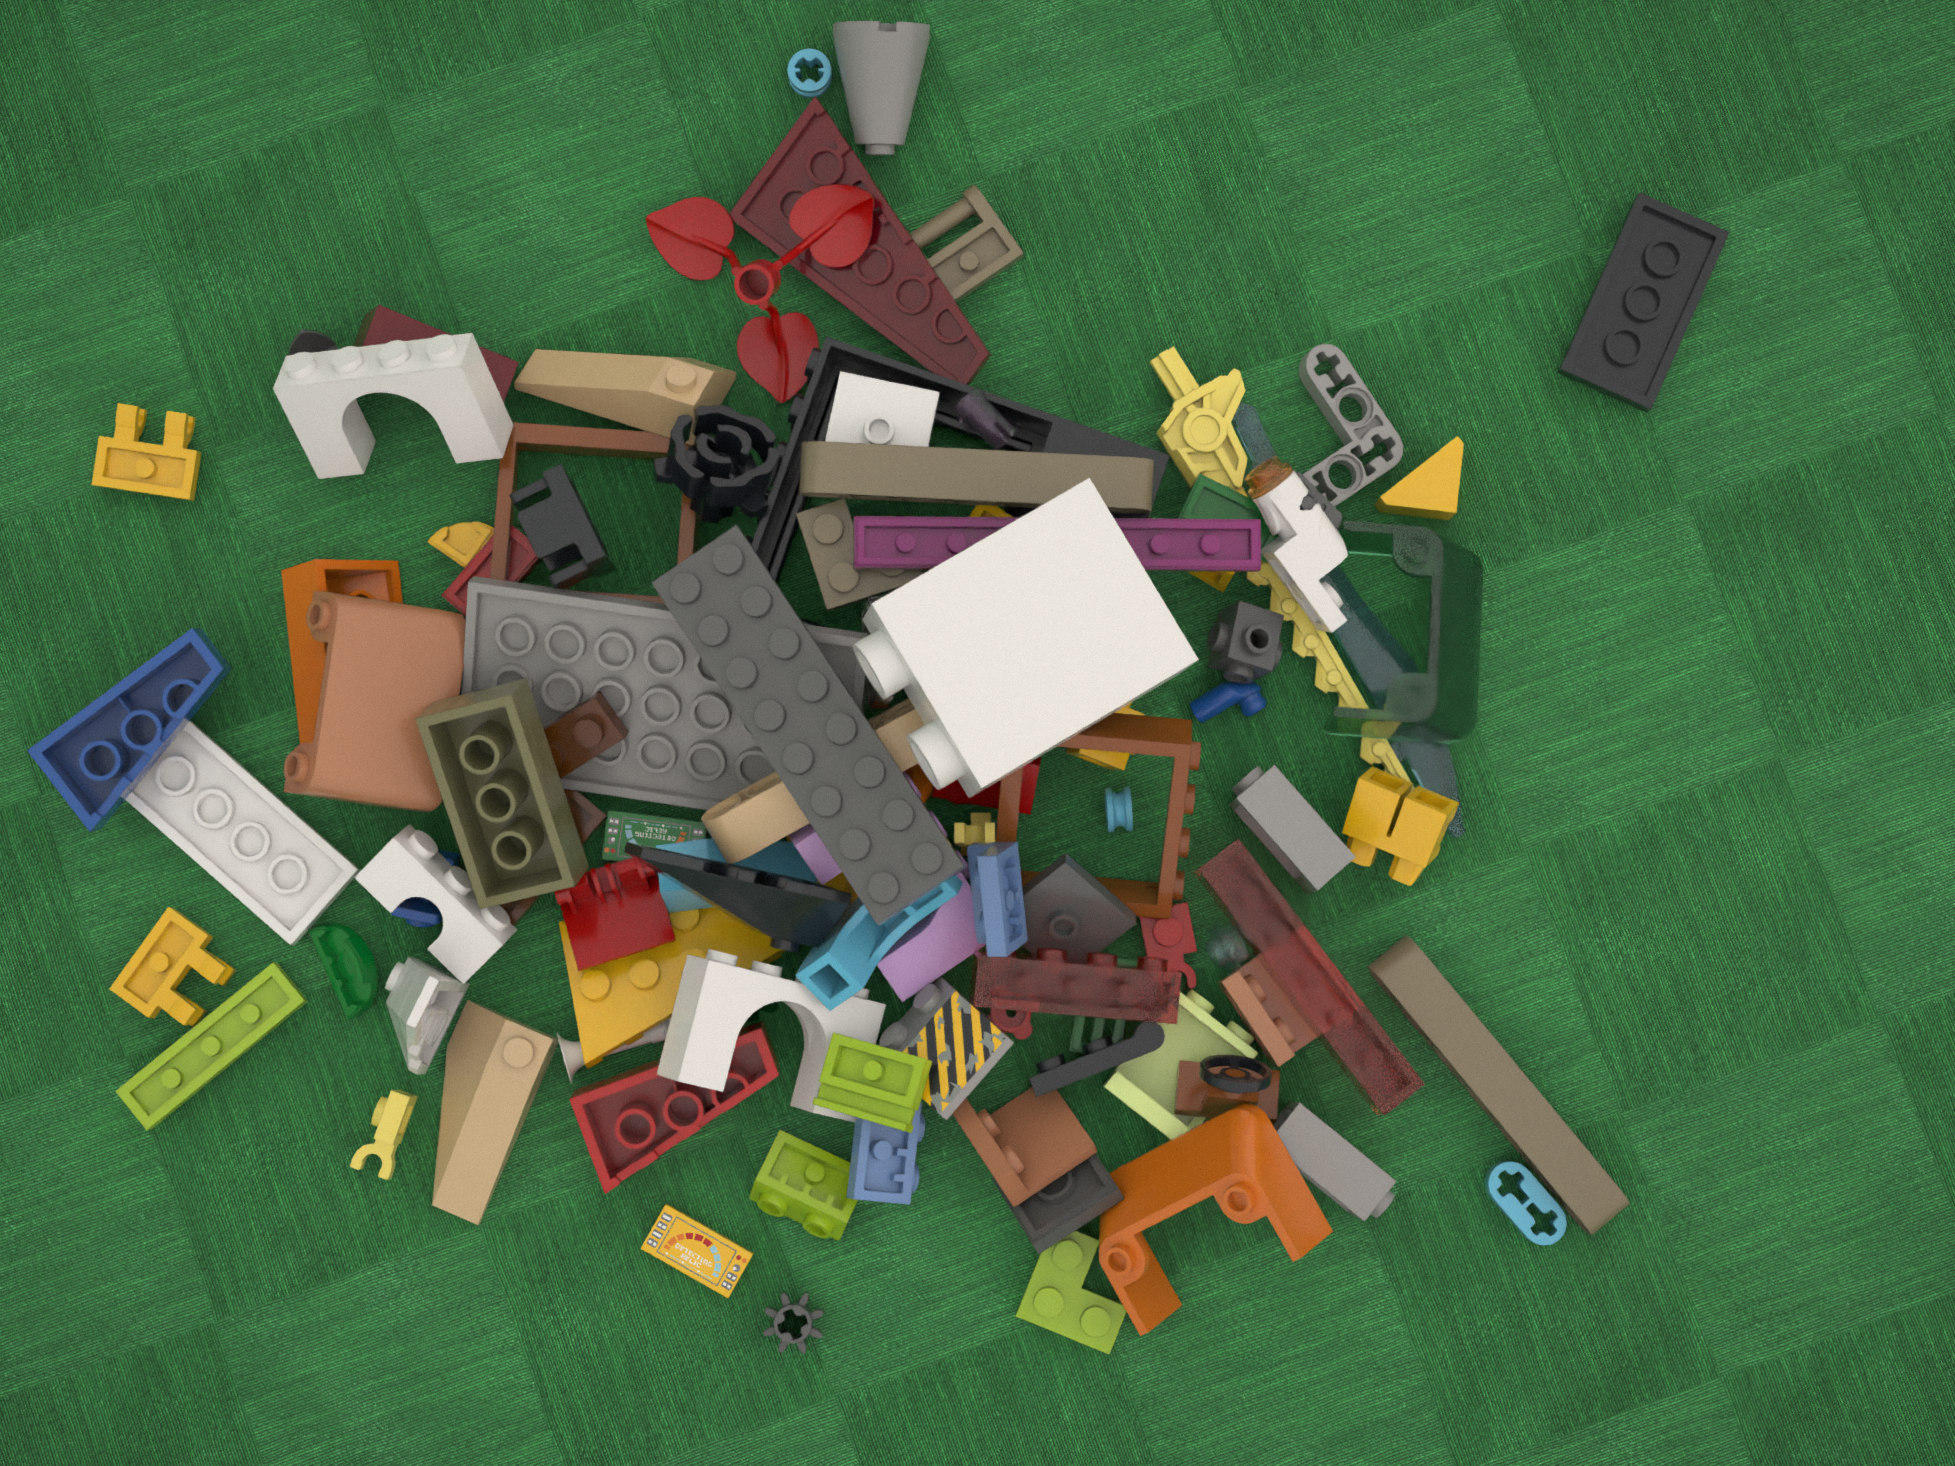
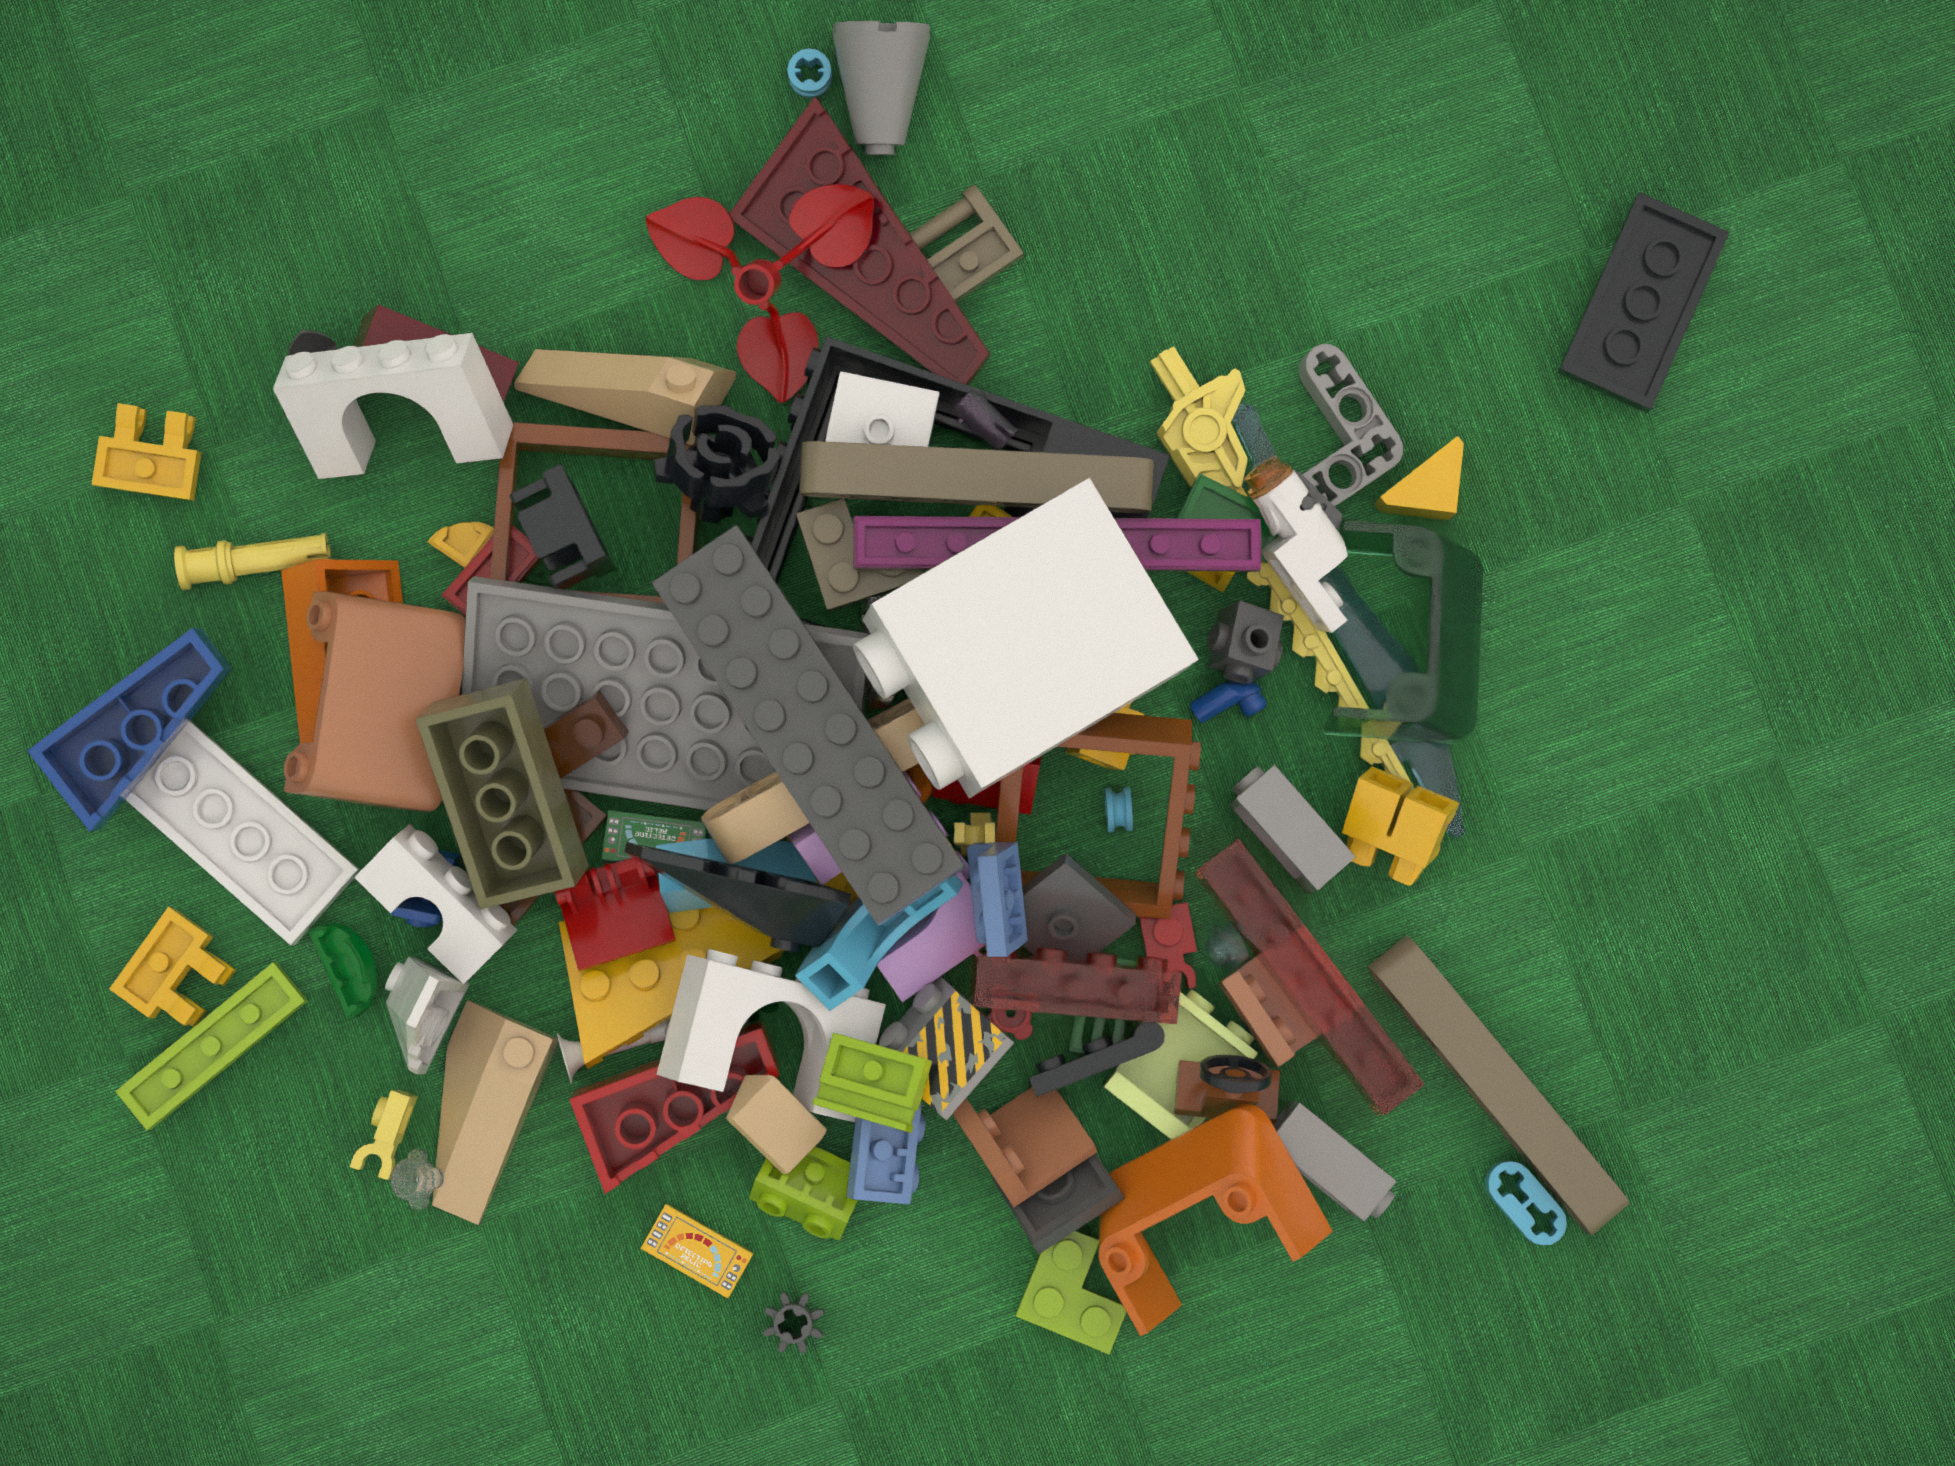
(228, 562): none -> light yellow pin
(405, 1179): none -> clear plate
(774, 1121): none -> tan slope

